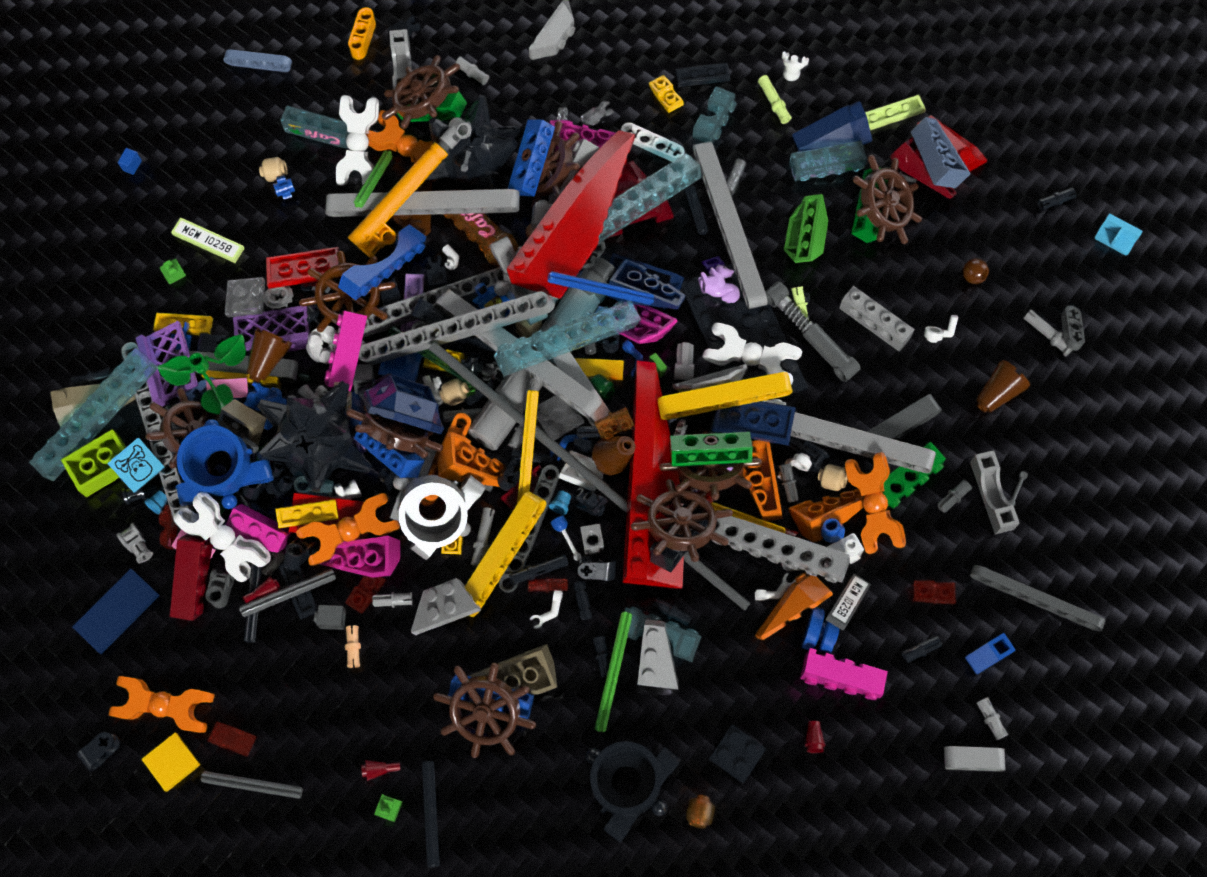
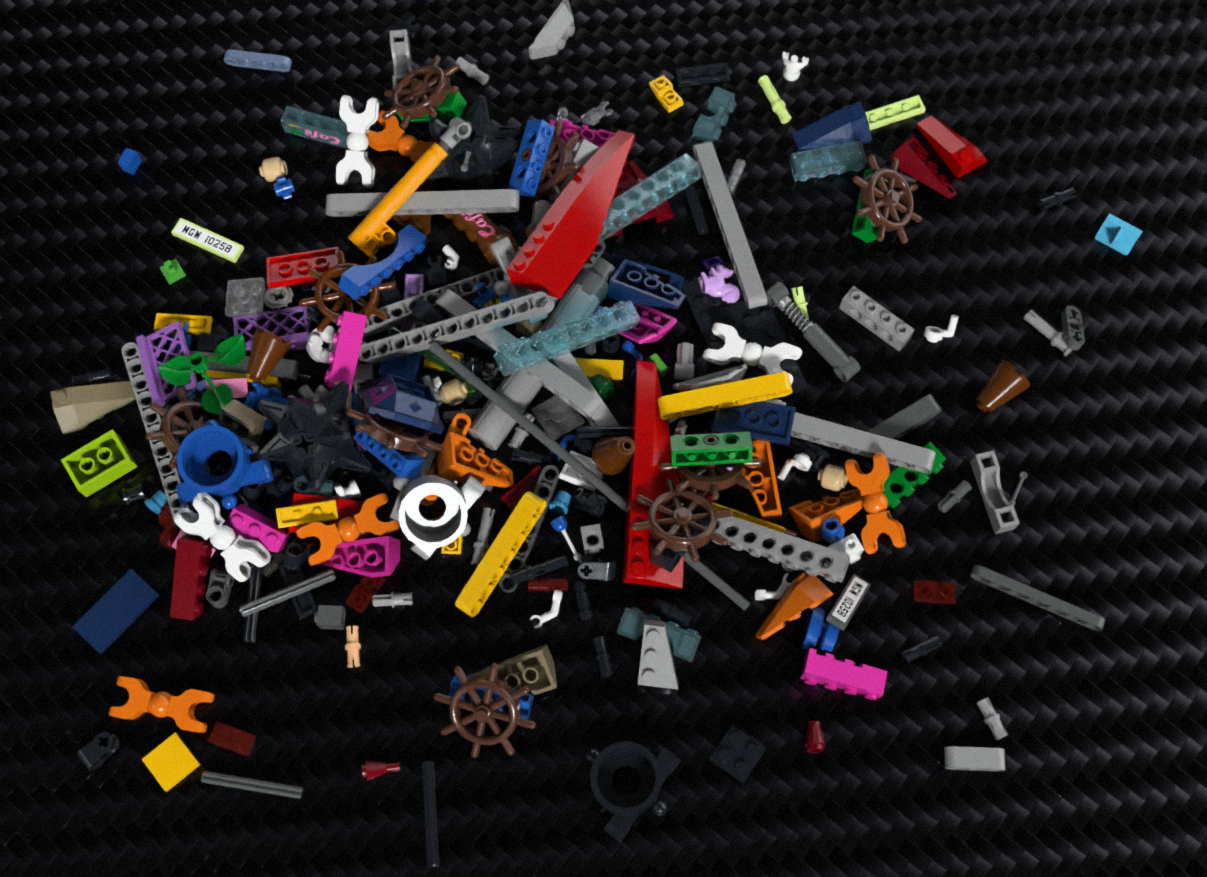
(104, 412): clear light blue brick -> none
(133, 541): light grey connector -> none
(136, 465): medium azure tile -> none
(267, 587): dark red cone -> none
(360, 42): light orange beam -> none
(373, 179): bright green axle -> none
(388, 808): bright green tile -> none
(443, 605): light grey wing -> none
(511, 473): black beam -> none
(528, 443): yellow axle -> none
(600, 288): blue axle -> none
(613, 672): bright green axle -> none
(614, 423): clear orange hips -> none
(654, 140): white beam -> none
(700, 811): clear orange head -> none
(789, 482): dark grey axle -> none
(807, 230): bright green wedge -> none
(939, 154): sand blue wedge -> none
(975, 271): reddish brown piece -> none
(990, 653): blue slope -> none

